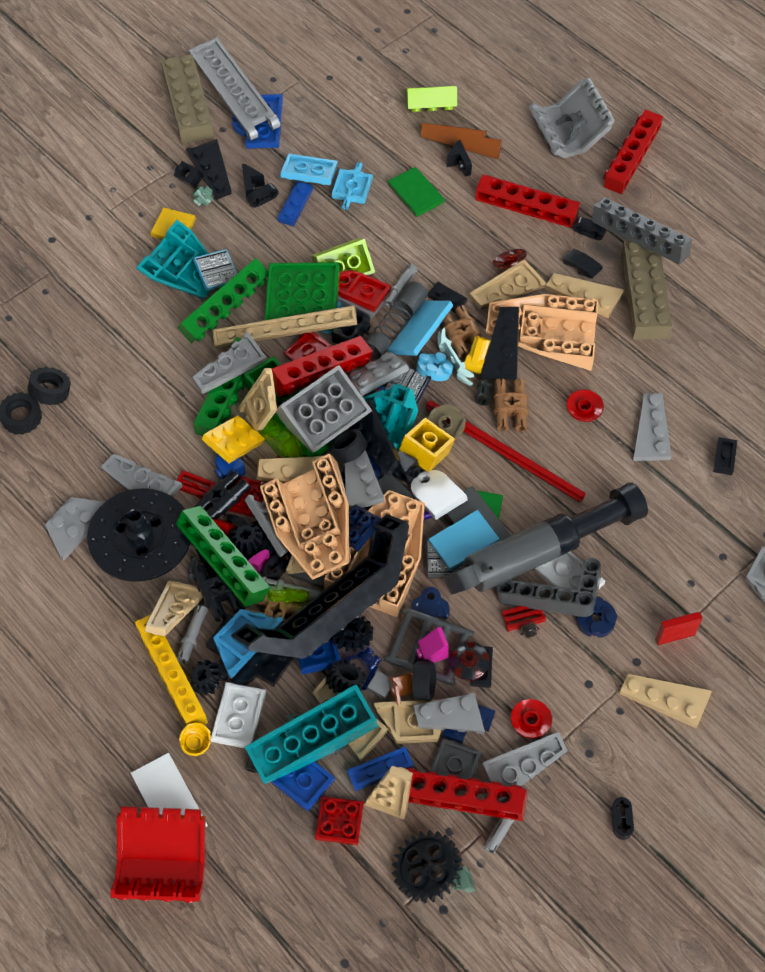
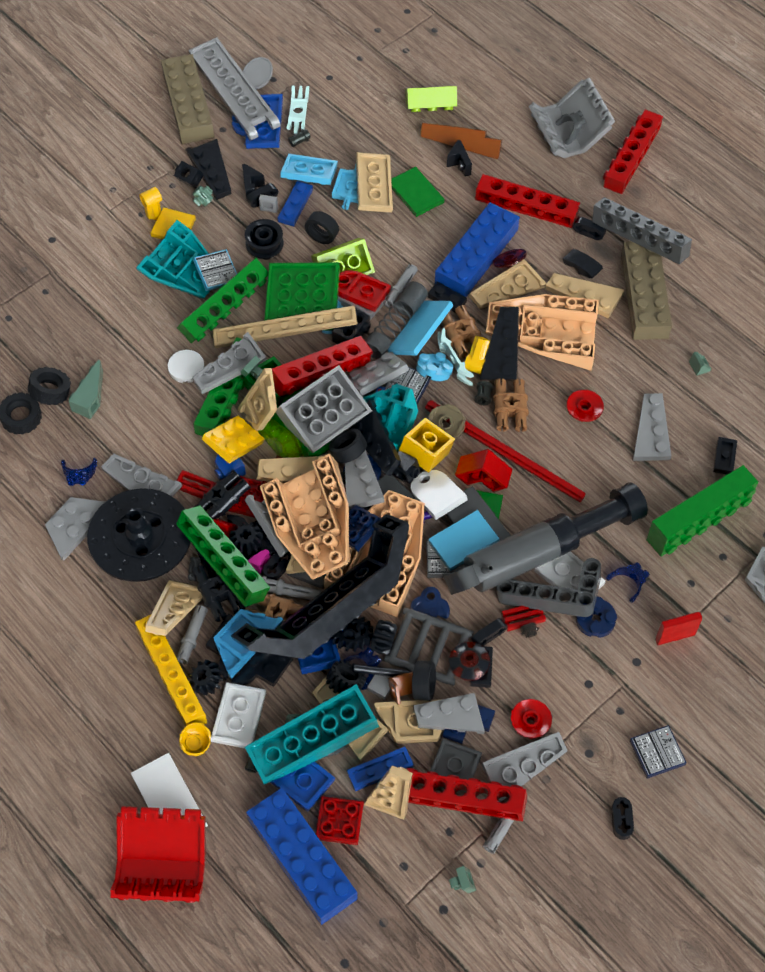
(79, 476): none -> clear blue helmet
(87, 397): none -> sand green slope
(151, 202): none -> yellow piece
(185, 365): none -> white tile
(252, 368): none -> sand green tile
(258, 71): none -> light grey piece
(264, 238): none -> black wheel
(268, 203): none -> light grey tile
(287, 595): clear neon green axle -> none
(299, 138): none -> pearl dark grey pin
(301, 103): none -> light aqua piece
(302, 856): none -> blue brick
(306, 345): red tile -> none
(326, 222): none -> black tyre
(374, 182): none -> tan tile
(378, 670): none -> black bar
(383, 637): none -> black gear
(429, 884): black gear -> none
(433, 646): dark pink slope -> none
(477, 249): none -> blue brick
(484, 468): none -> red brick
(490, 632): none -> black beam
(635, 572): none -> clear blue helmet
(657, 751): none -> light grey tile
(669, 698): tan wing -> none
(699, 364): none -> sand green slope
(702, 511): none -> green brick

